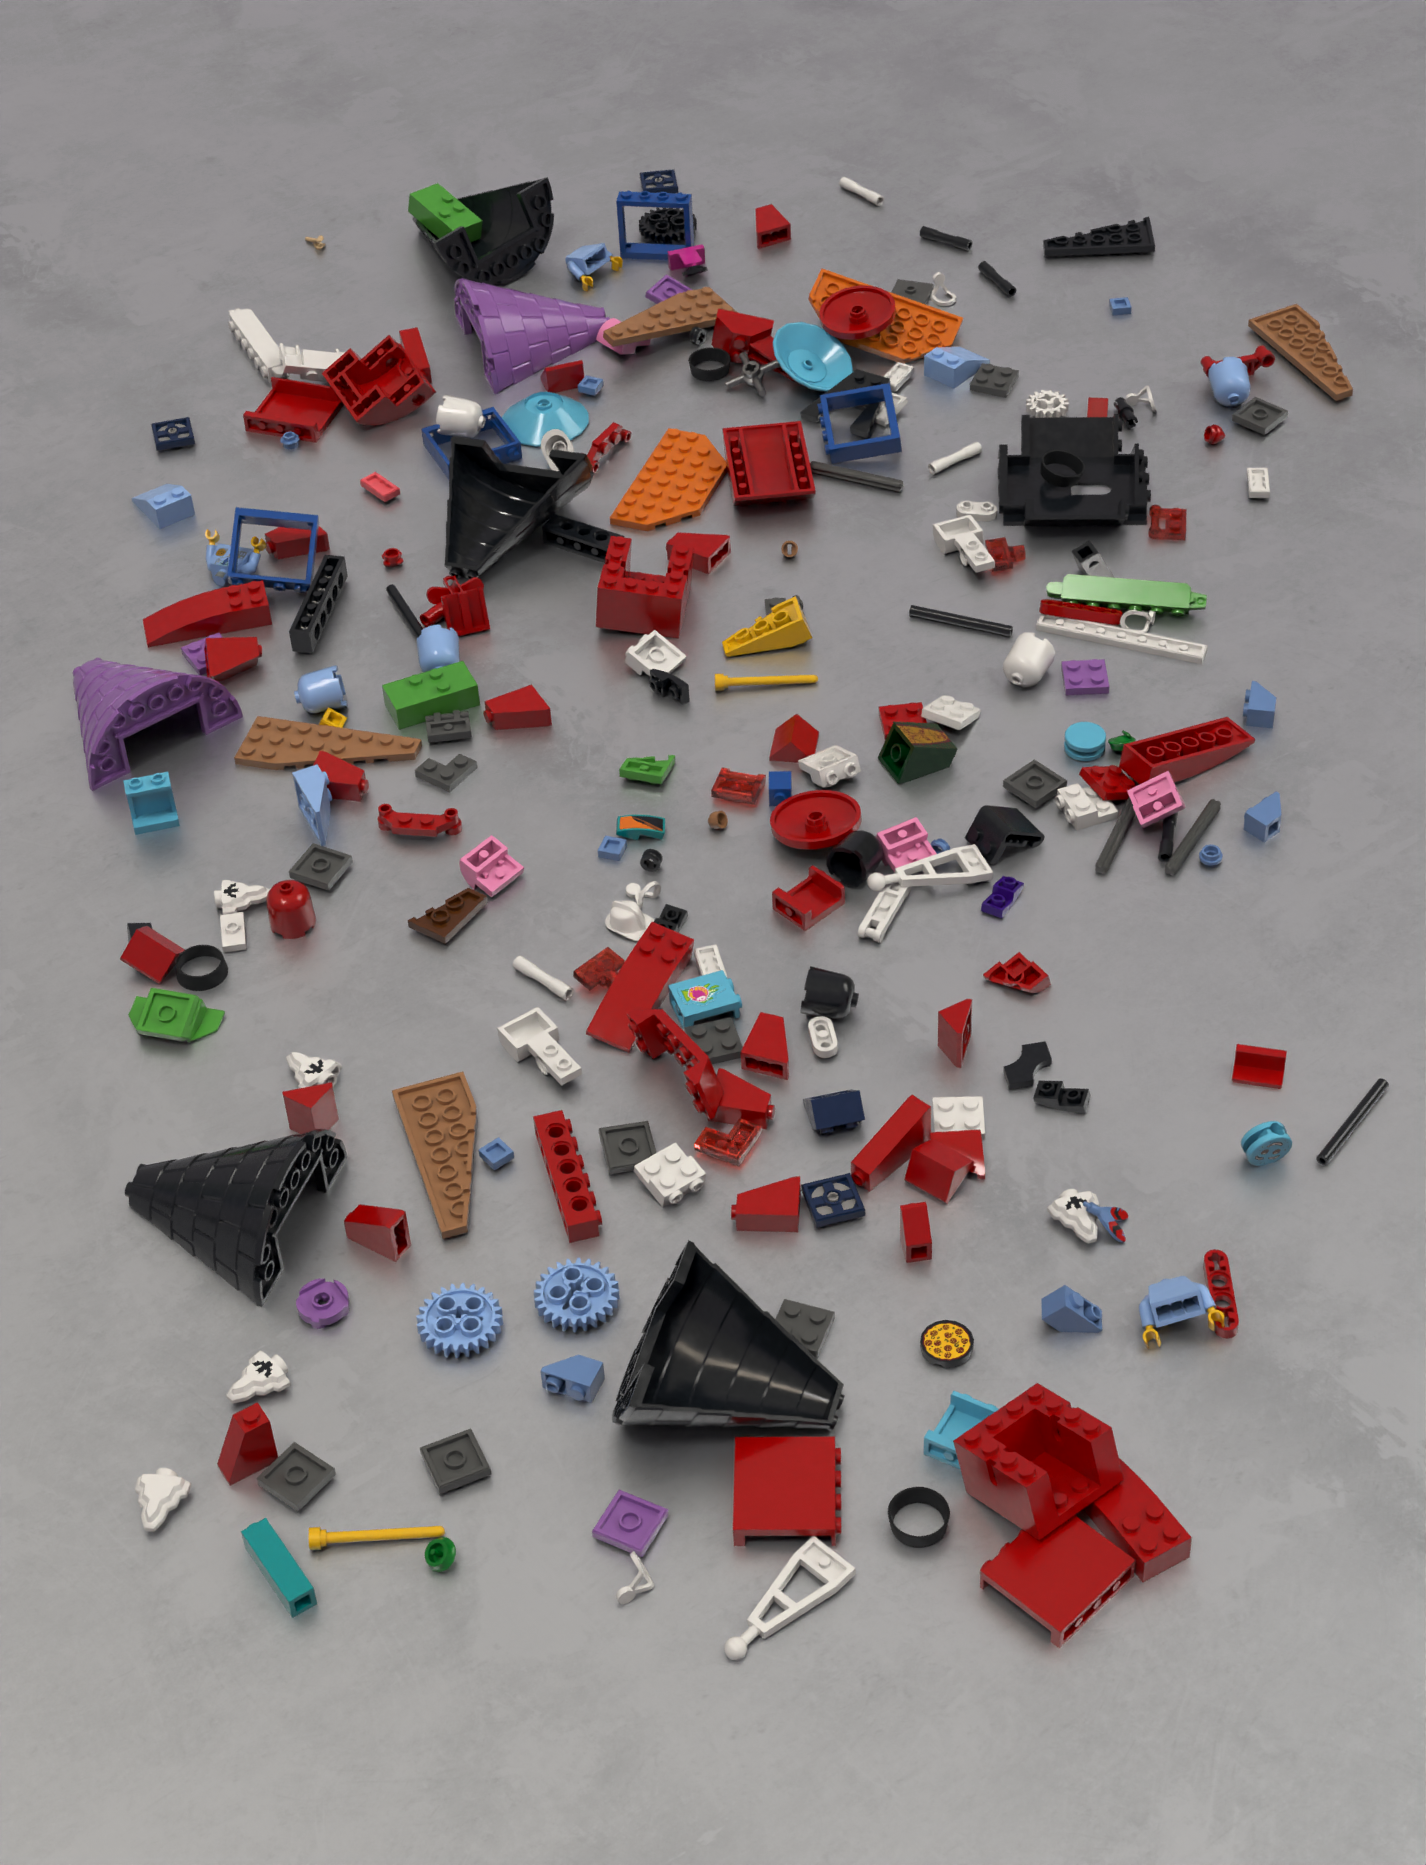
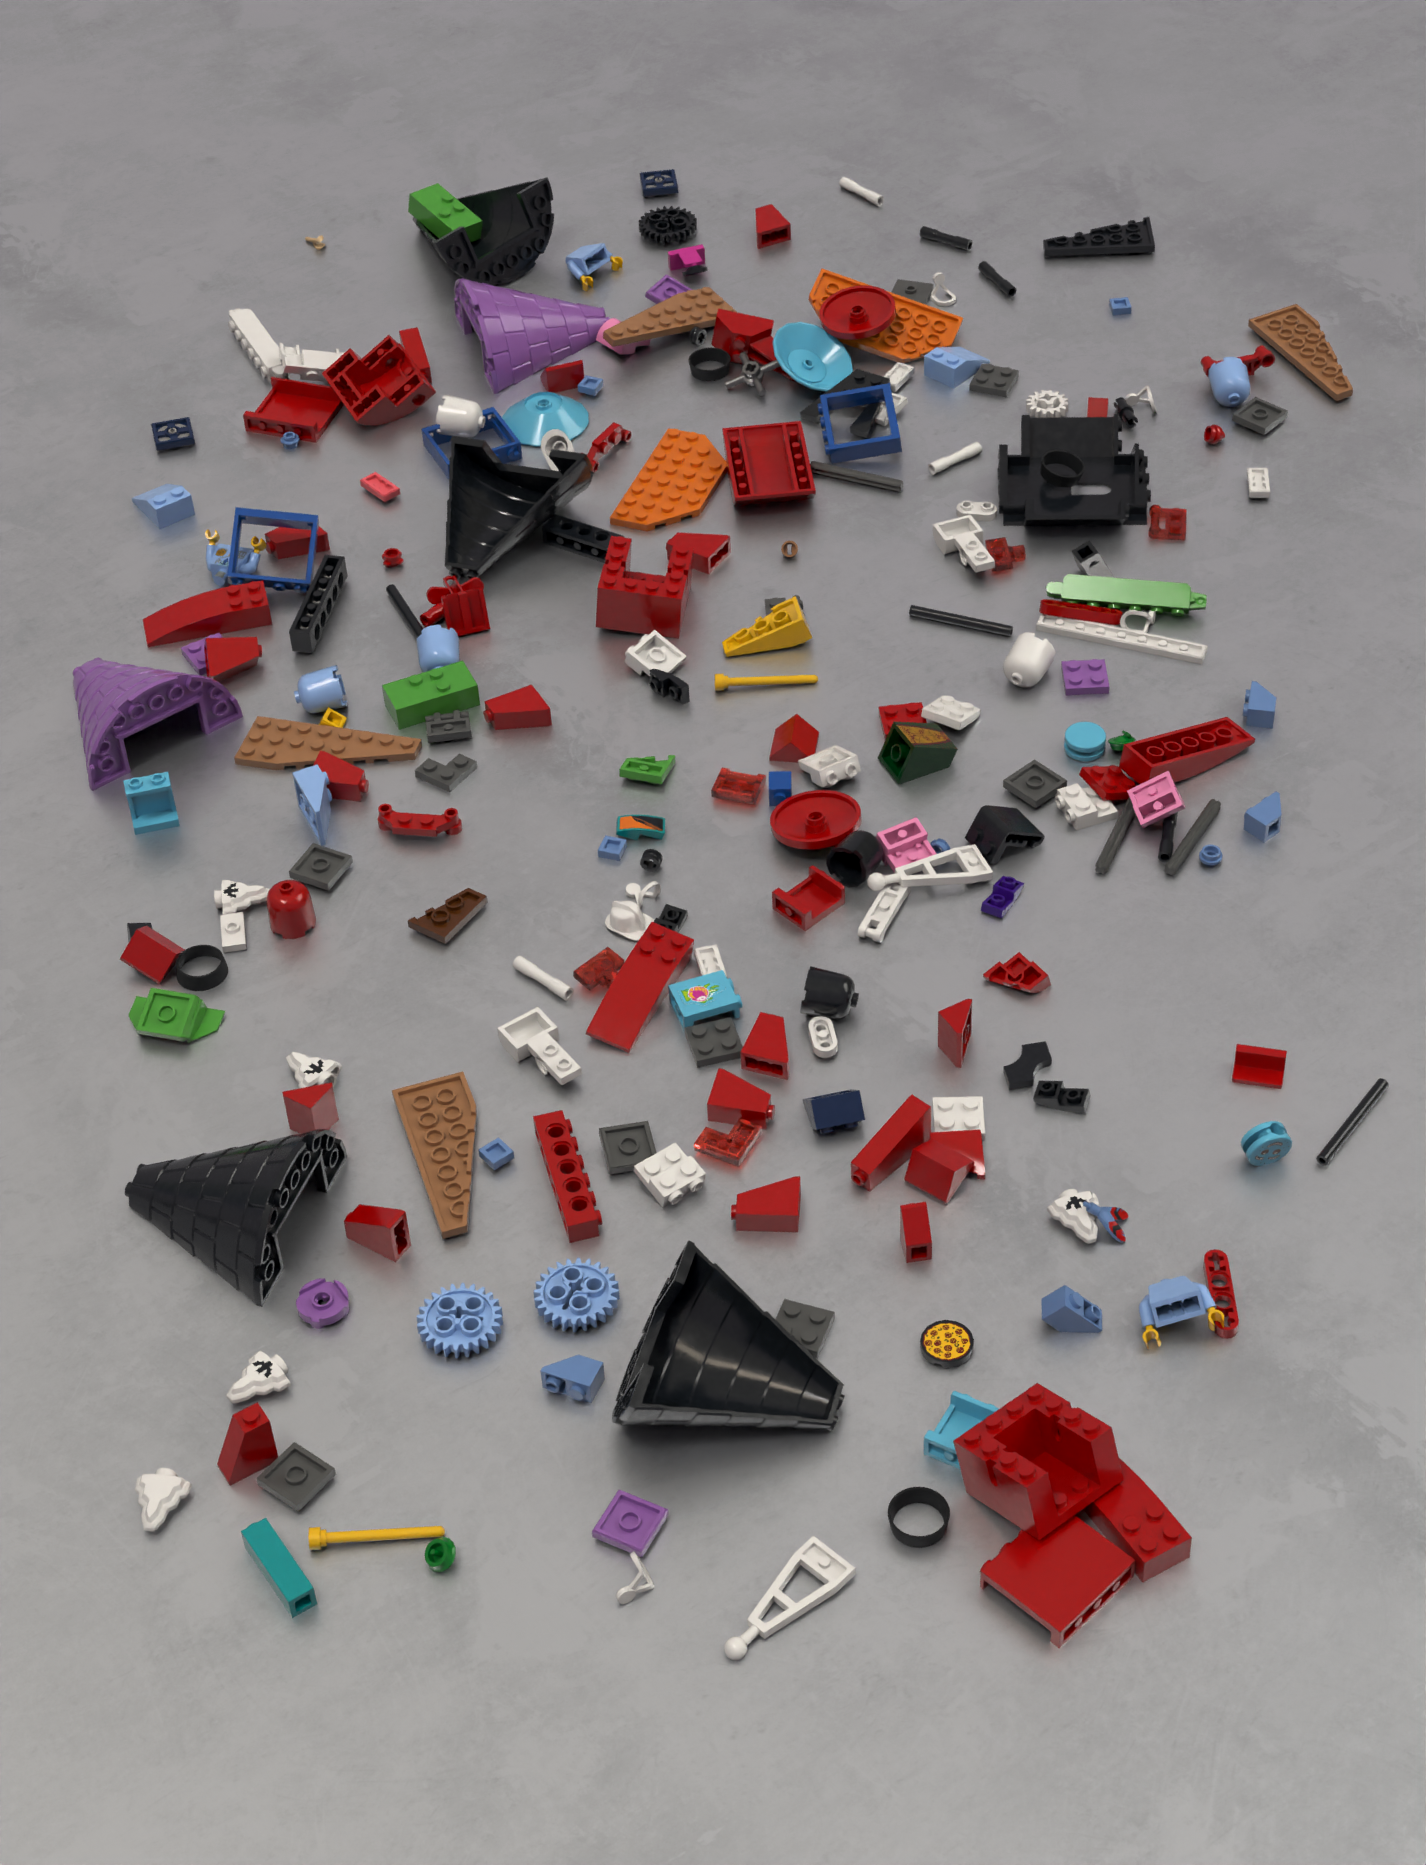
(455, 1461): dark grey plate -> none
(490, 867): bright pink brick -> none
(647, 199): blue window -> none
(659, 1034): red slope -> none
(718, 820): medium nougat hinge -> none
(786, 1487): red panel -> none
(833, 1200): dark blue piece -> none

